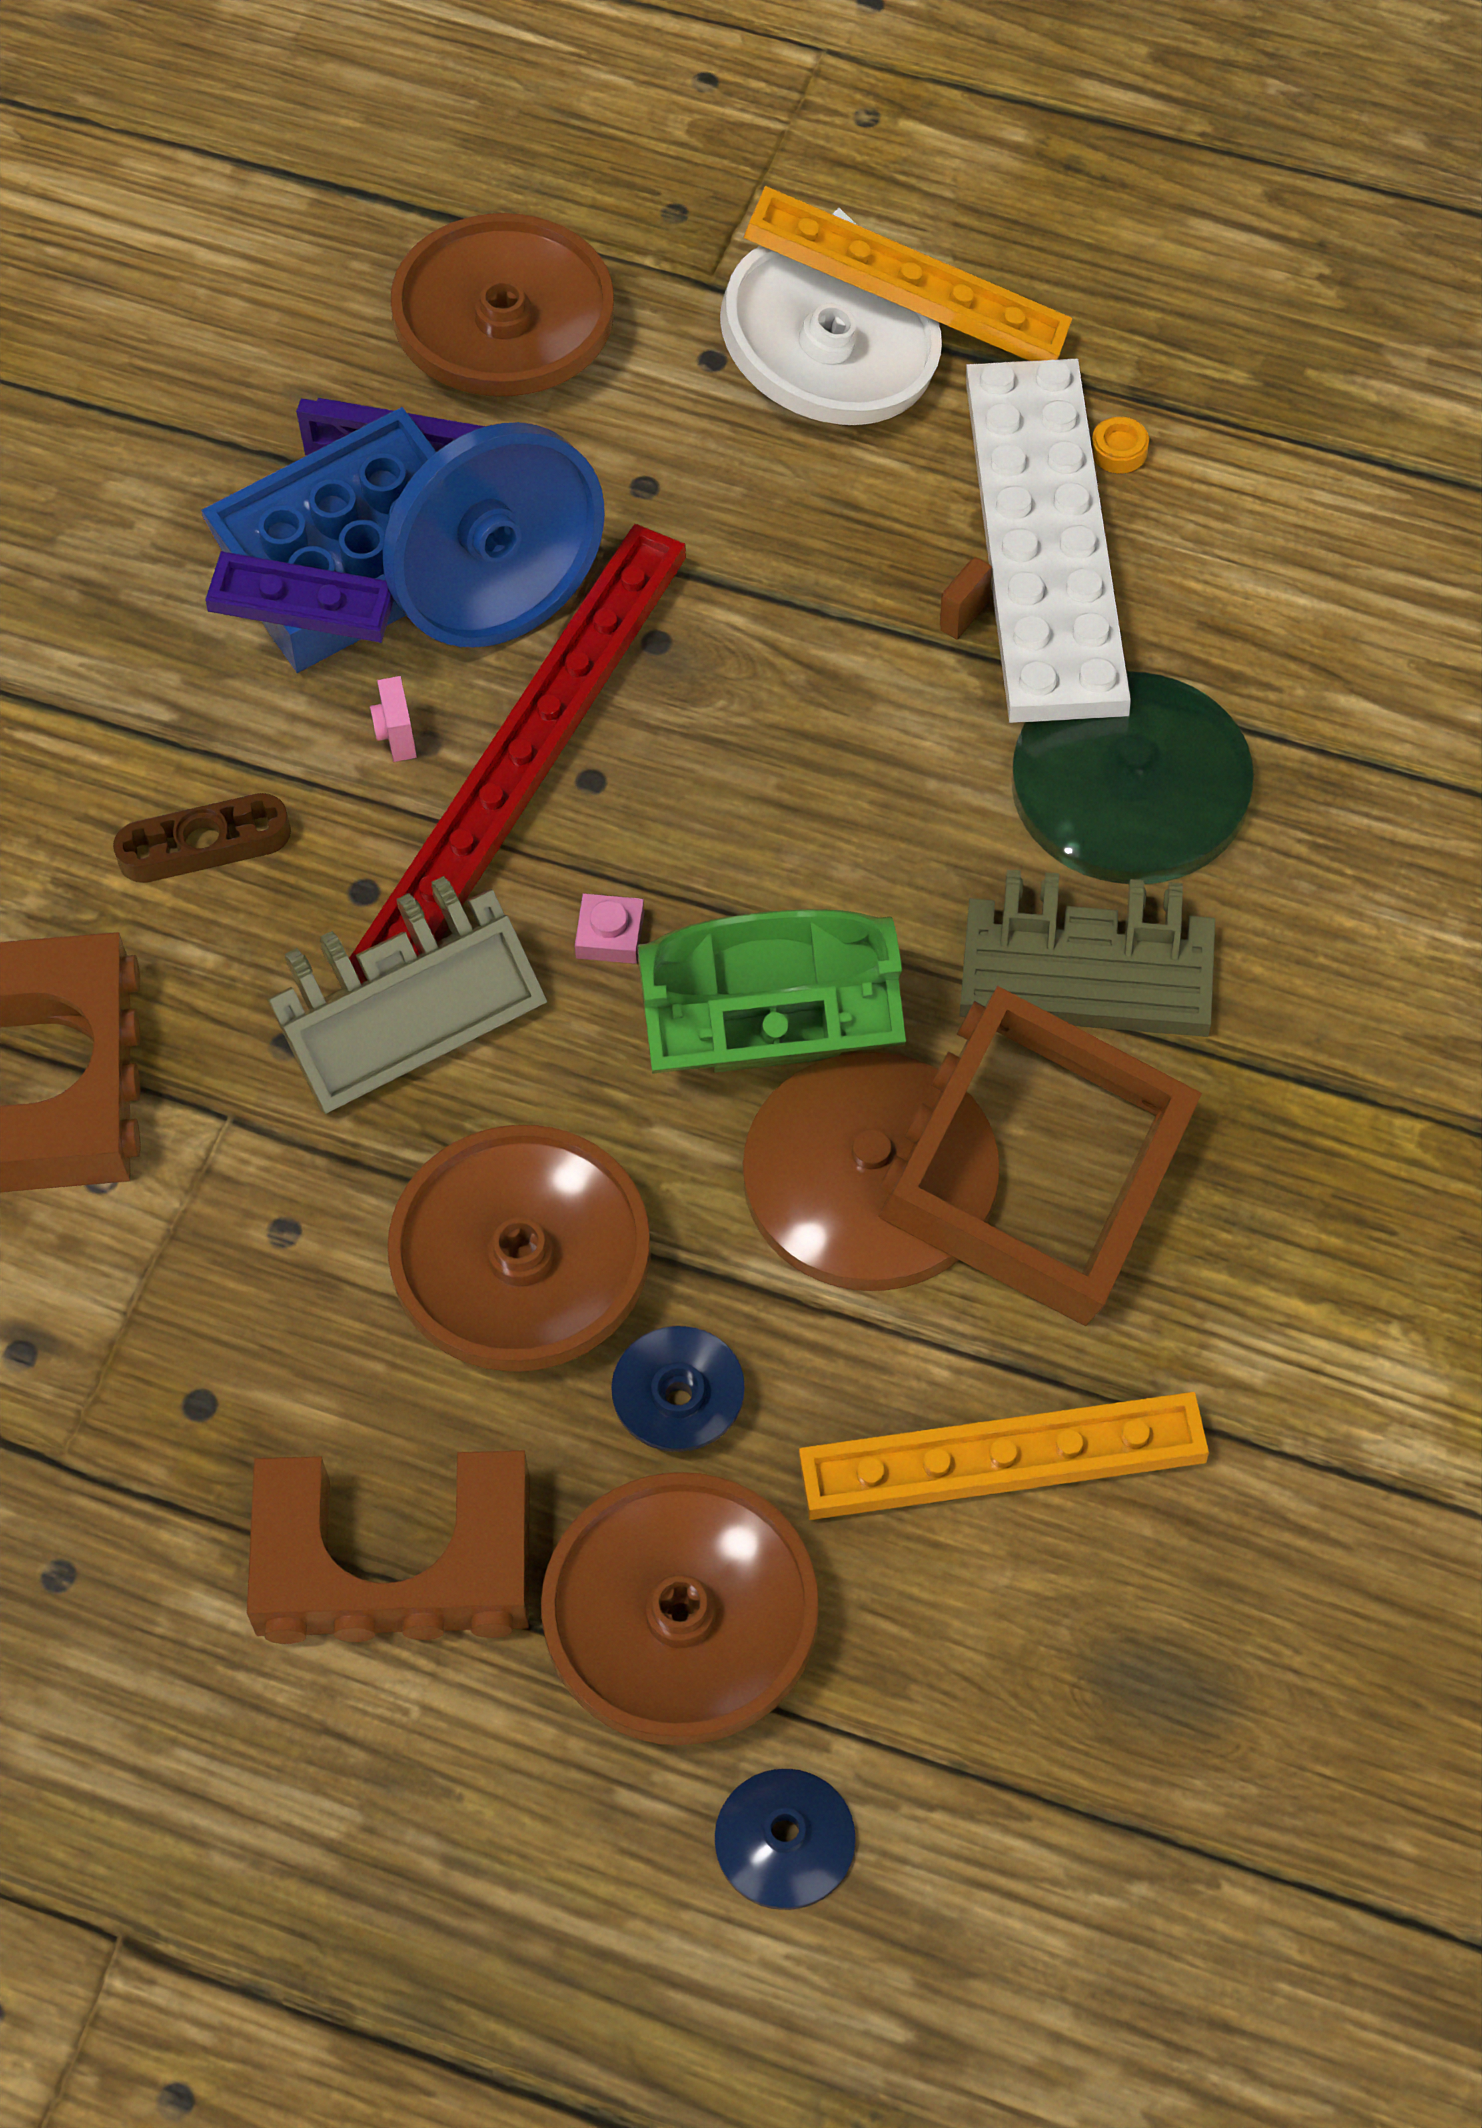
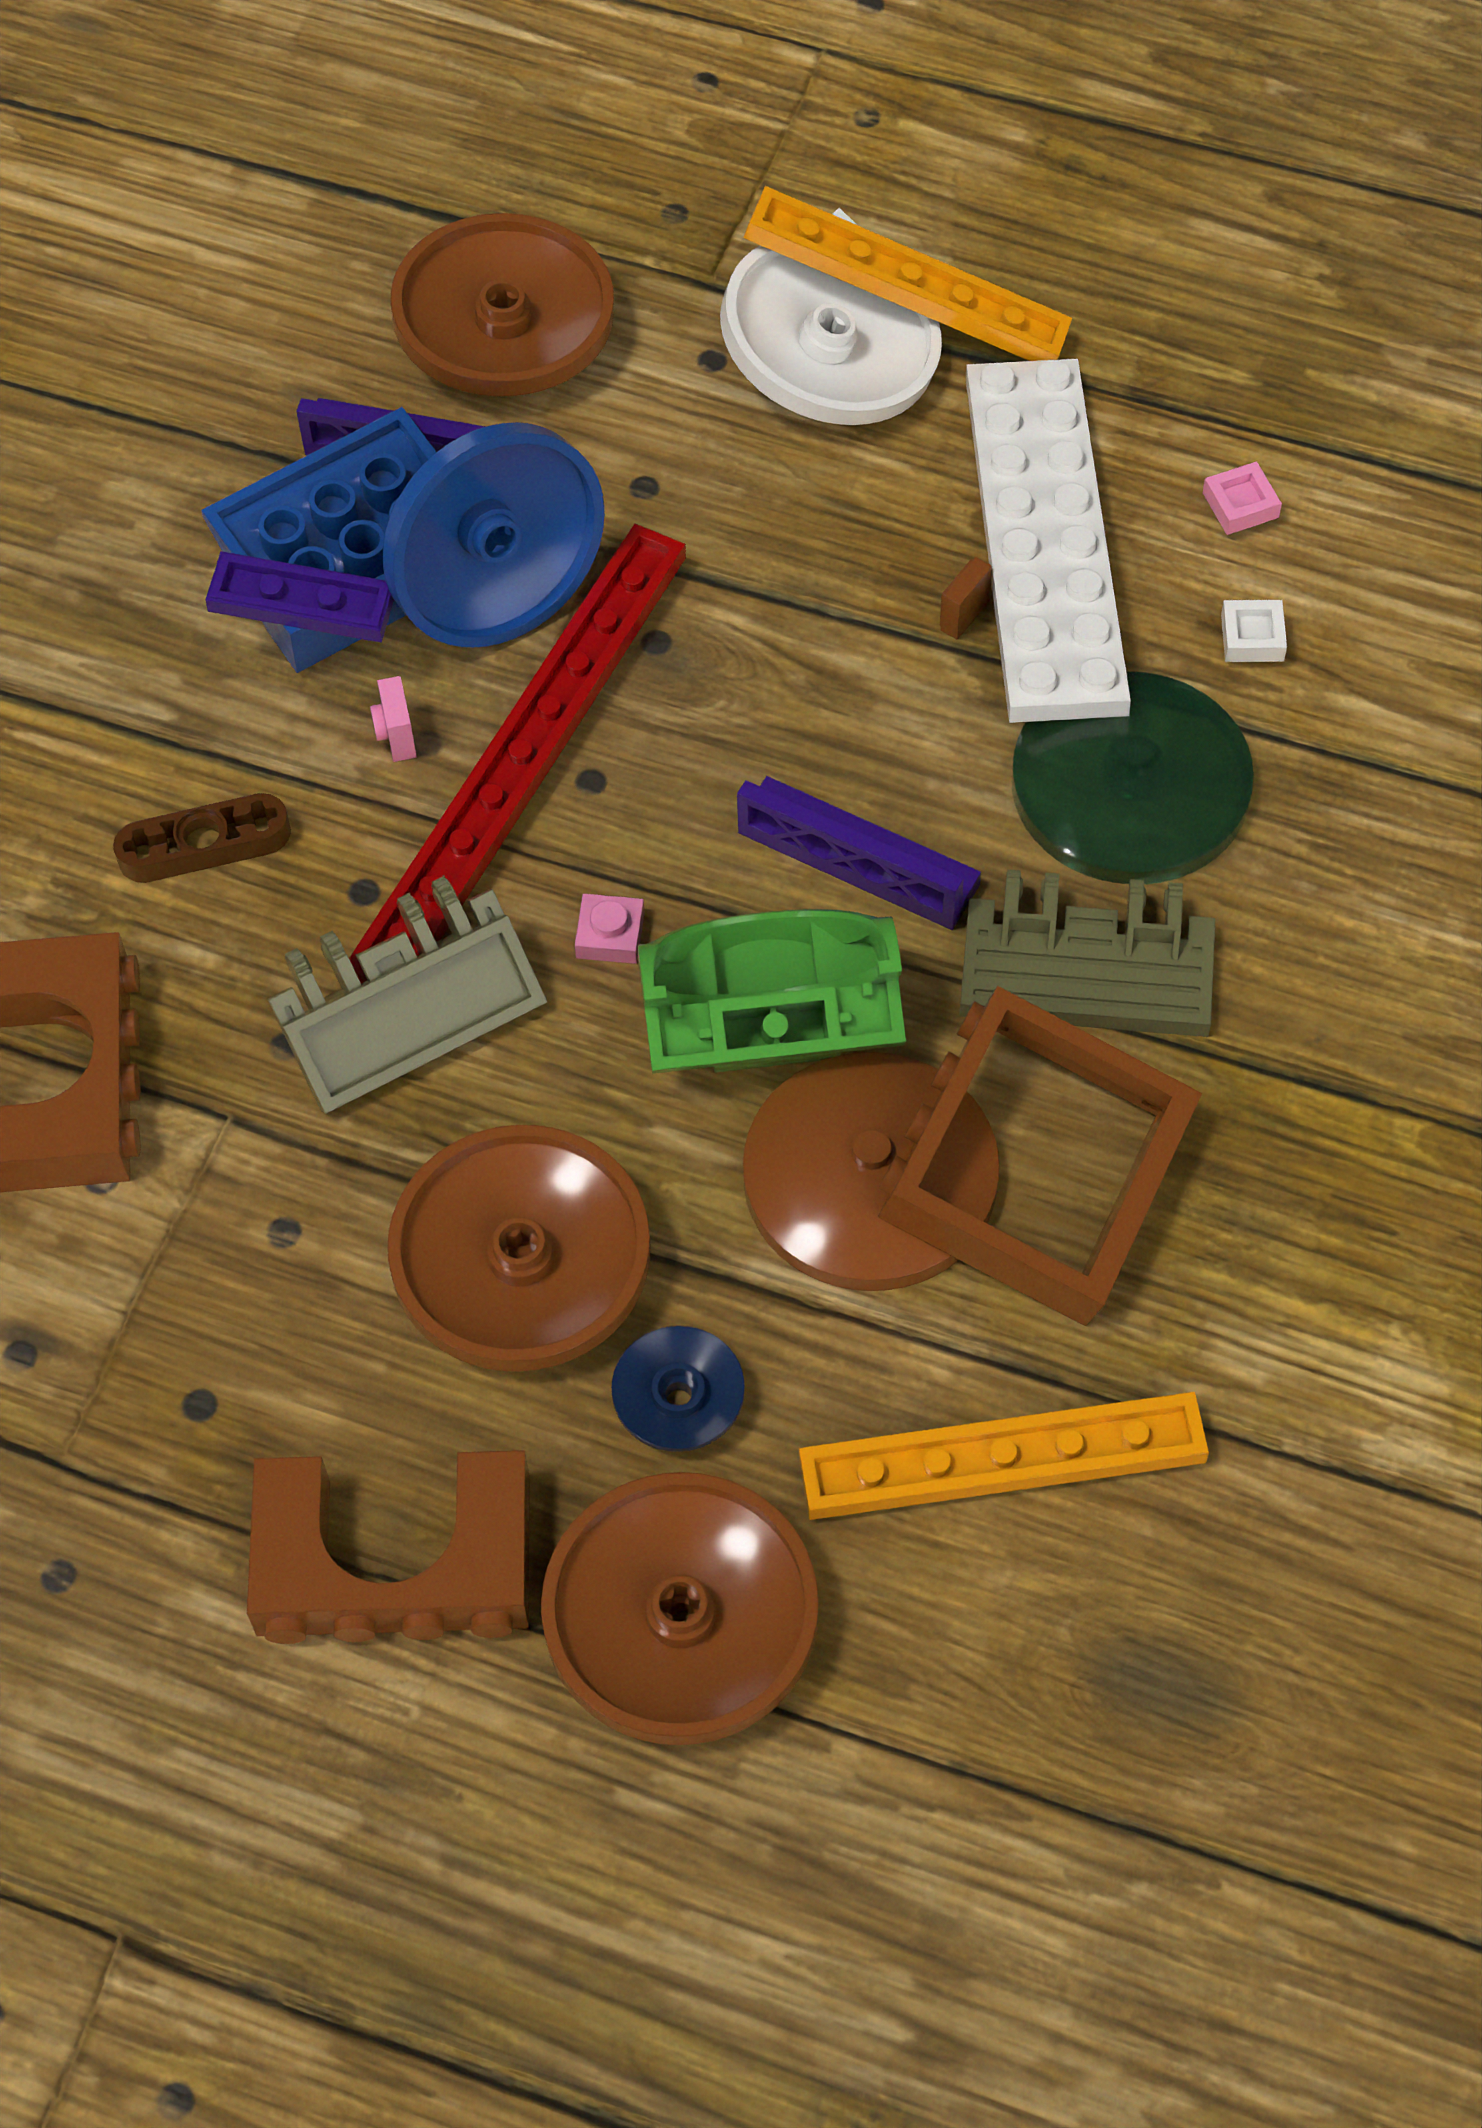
(792, 1871): dark blue dish -> none
(856, 851): none -> dark purple fence
(1120, 445): light orange tile -> none
(1241, 498): none -> bright pink plate
(1253, 631): none -> white plate

